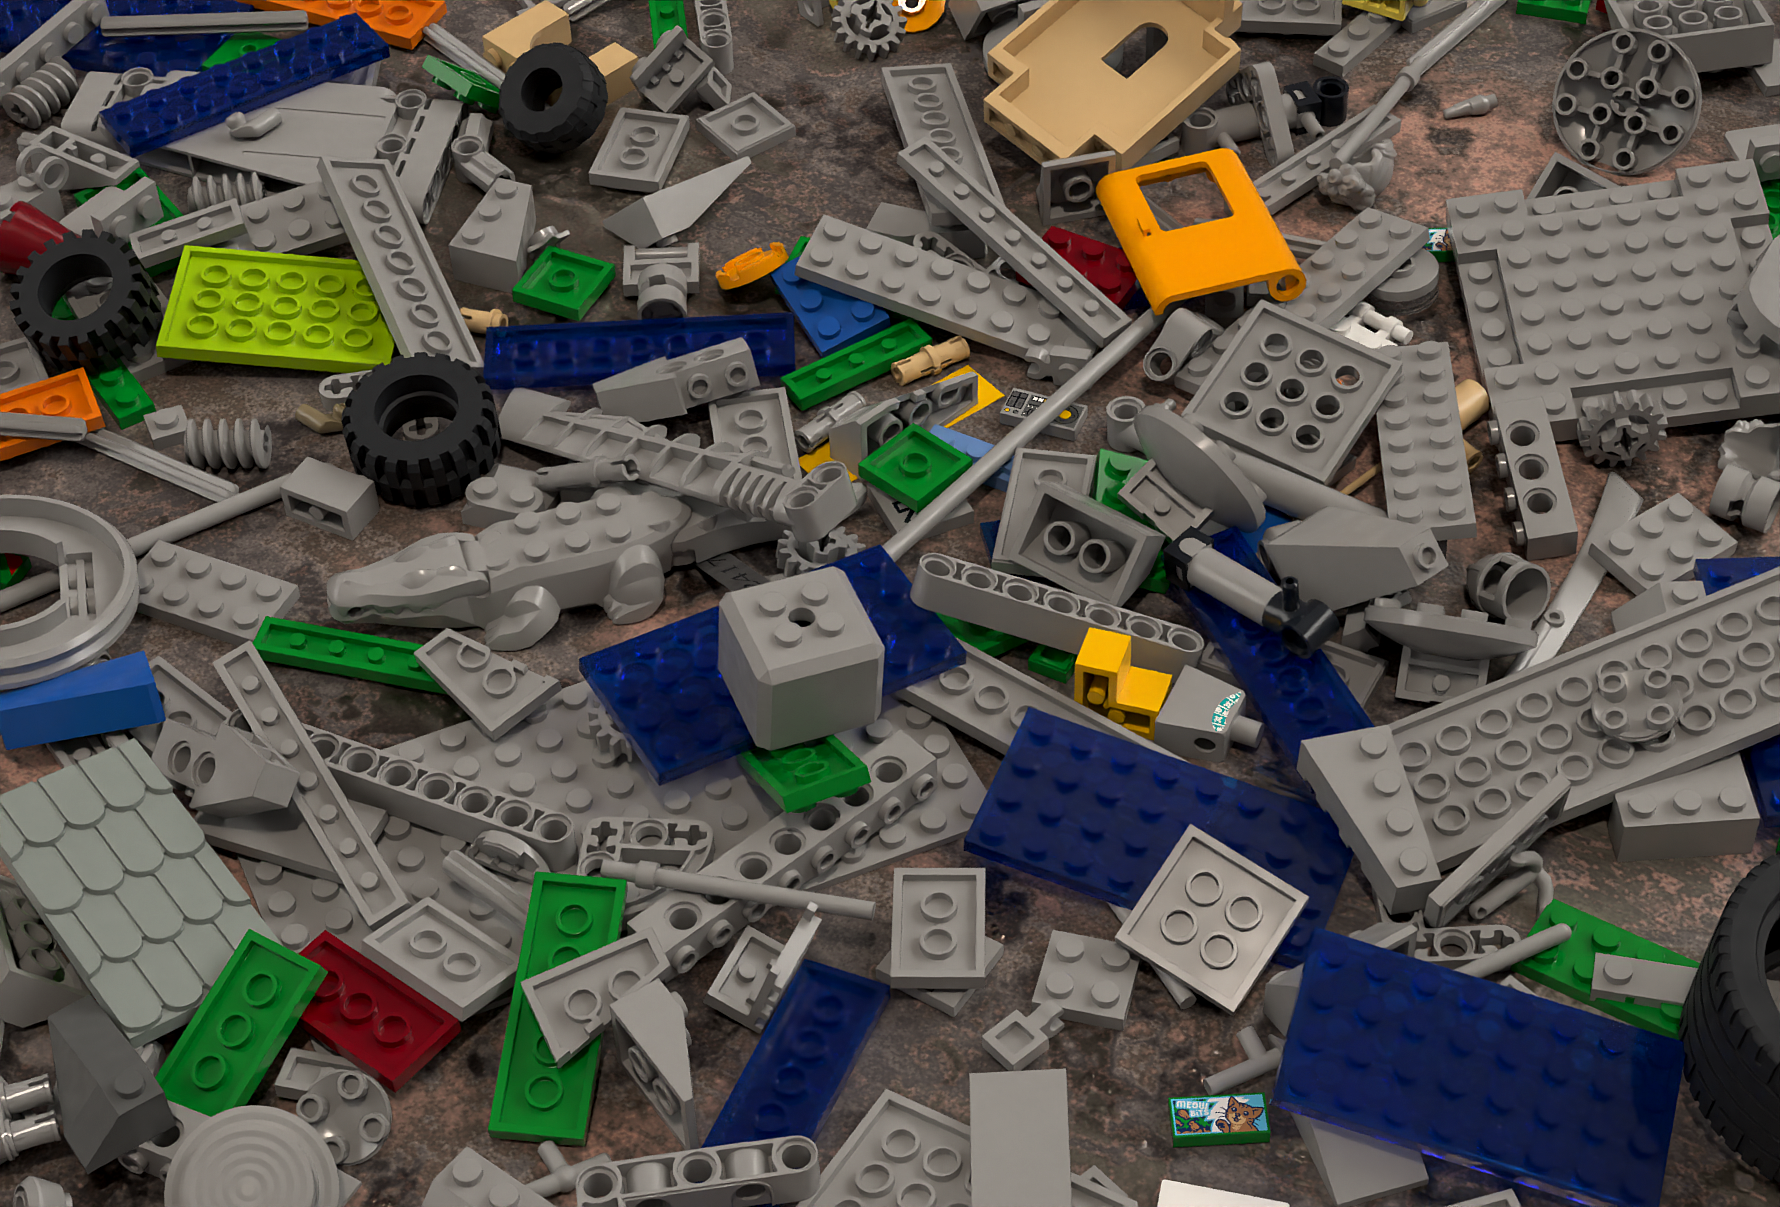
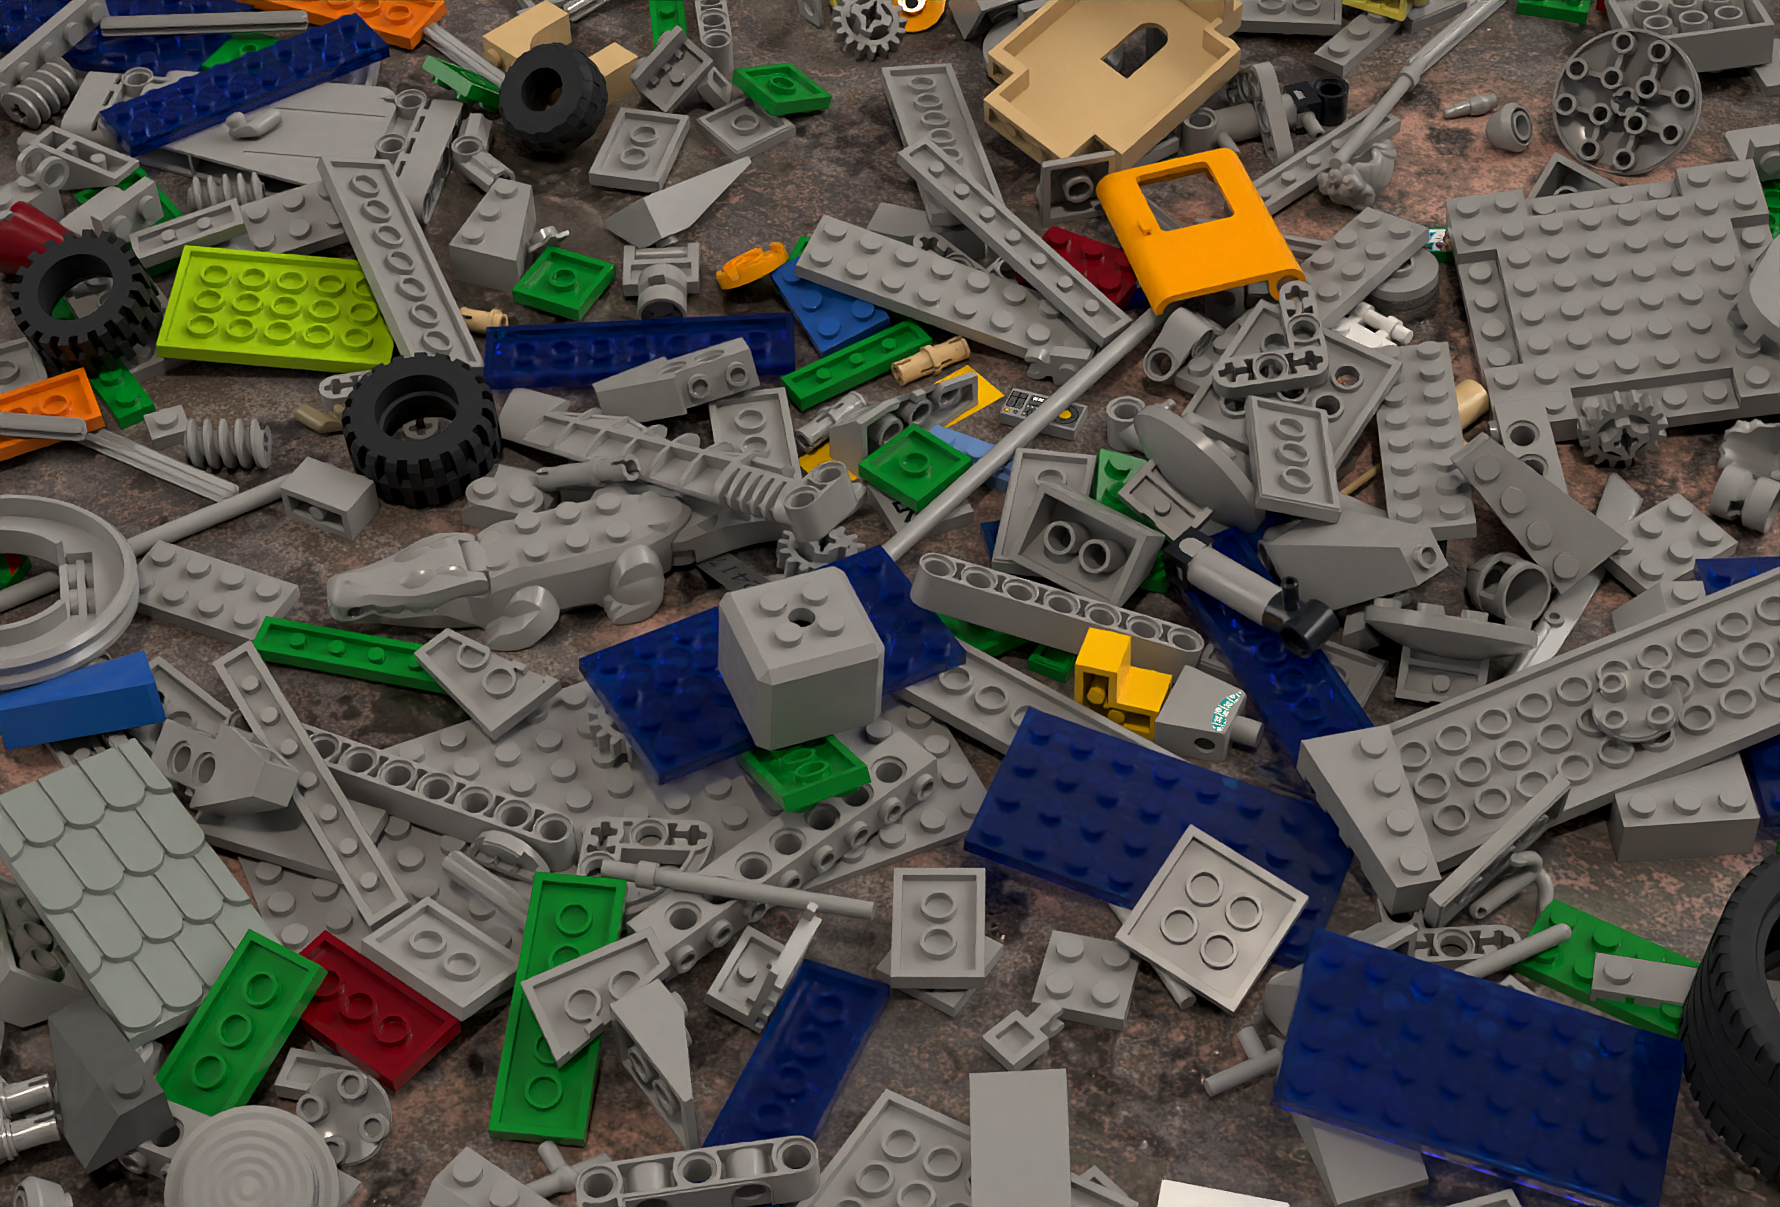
(781, 89): none -> green plate
(1219, 1119): tile -> none
(1292, 459): none -> light grey tile
(1297, 352): none -> light grey beam
(1510, 128): none -> light grey cone
(1537, 514): none -> light grey wedge

